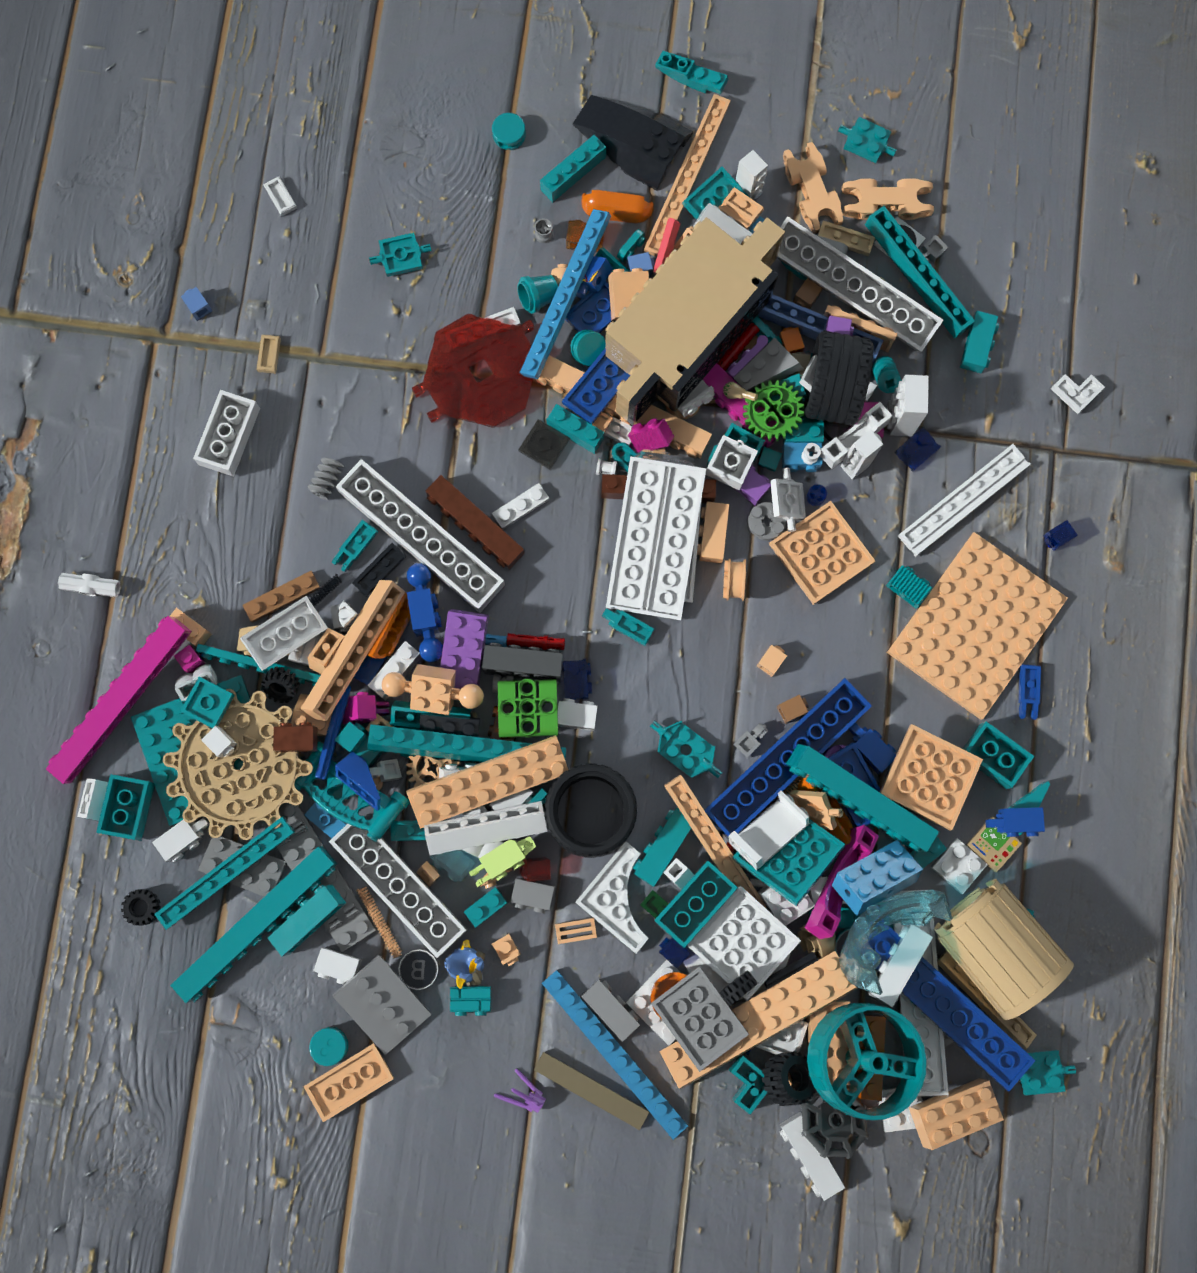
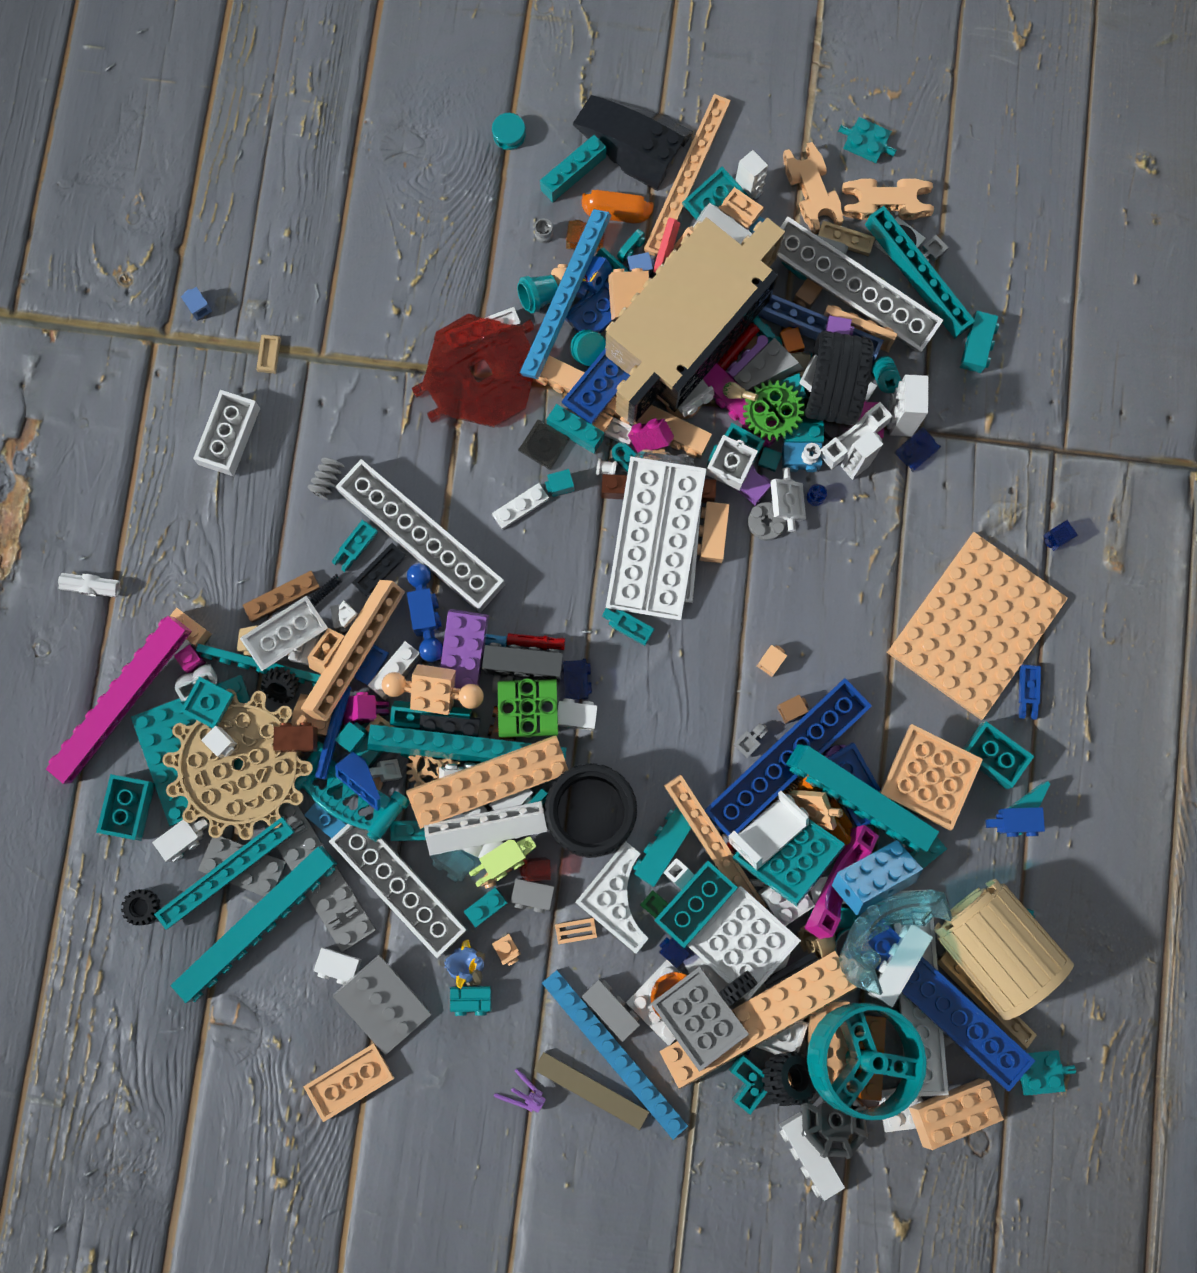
(92, 799): white panel -> none
(280, 196): white tile -> none
(306, 920): teal brick -> none
(329, 1046): teal head -> none
(387, 938): light nougat piece -> none
(392, 631): orange brick -> none
(400, 254): teal plate -> none
(418, 969): black tile -> none
(428, 873): light nougat plate -> none
(475, 522): copper brick -> none
(559, 483): none -> teal brick
(691, 75): teal slope -> none
(701, 755): teal plate -> none
(734, 579): light nougat wheel -> none
(822, 552): light nougat plate -> none
(872, 748): blue hinge -> none
(909, 586): teal brick -> none
(959, 866): white plate -> none
(964, 500): white plate -> none
(993, 846): tan tile -> none
(1077, 396): white plate -> none

